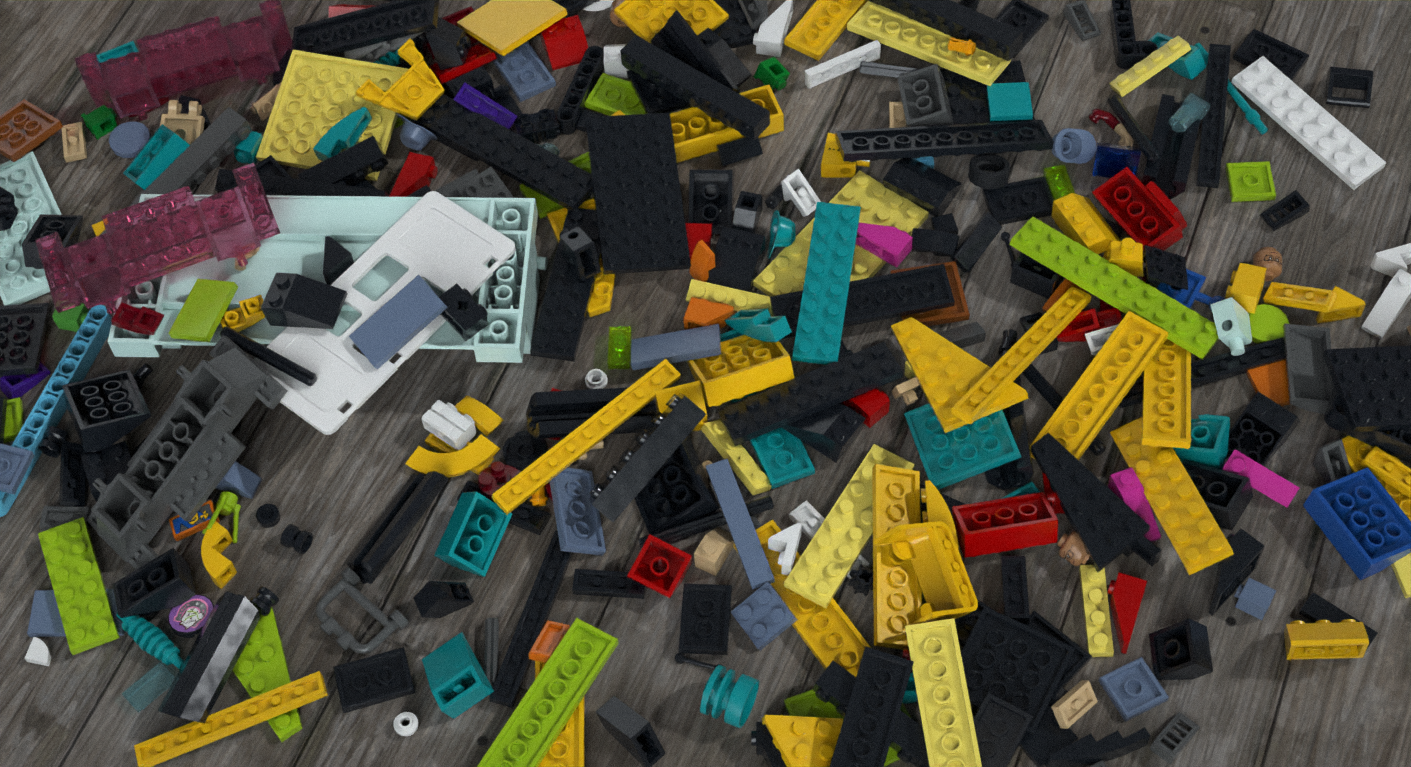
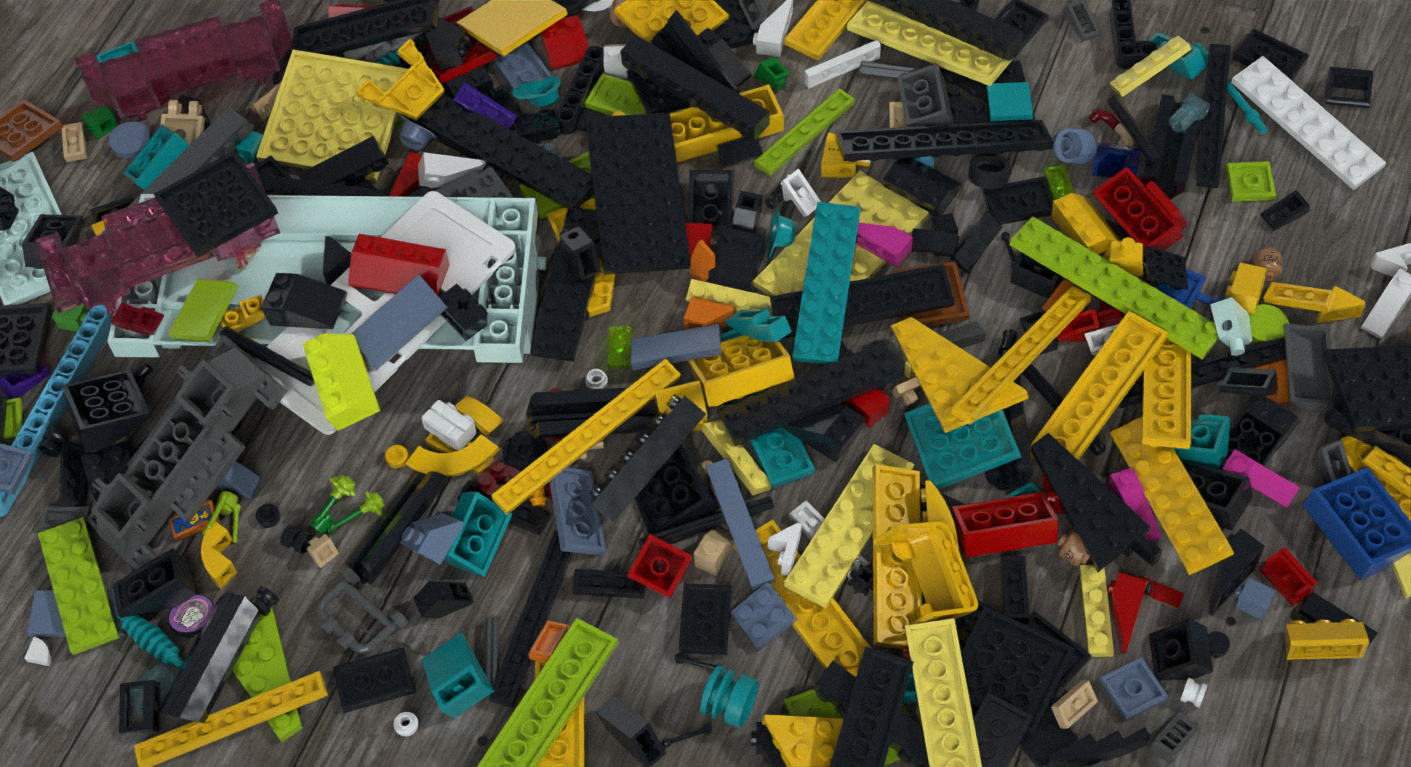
(111, 207): none -> black slope
(151, 704): none -> black tile
(215, 204): none -> black plate
(322, 550): none -> tan tile
(341, 378): none -> neon yellow slope
(342, 486): none -> plant
(343, 134): teal slope -> none
(392, 264): none -> red slope
(396, 456): none -> yellow tile
(432, 536): none -> sand blue slope
(439, 170): none -> white slope
(540, 92): none -> teal piece
(706, 730): none -> black hinge
(804, 132): none -> lime tile
(967, 47): light orange pin -> none
(1162, 593): none -> red sticker
(1193, 692): none -> white wheel
(1218, 643): none -> black tile
(1250, 381): none -> black tile
(1288, 577): none -> red hinge

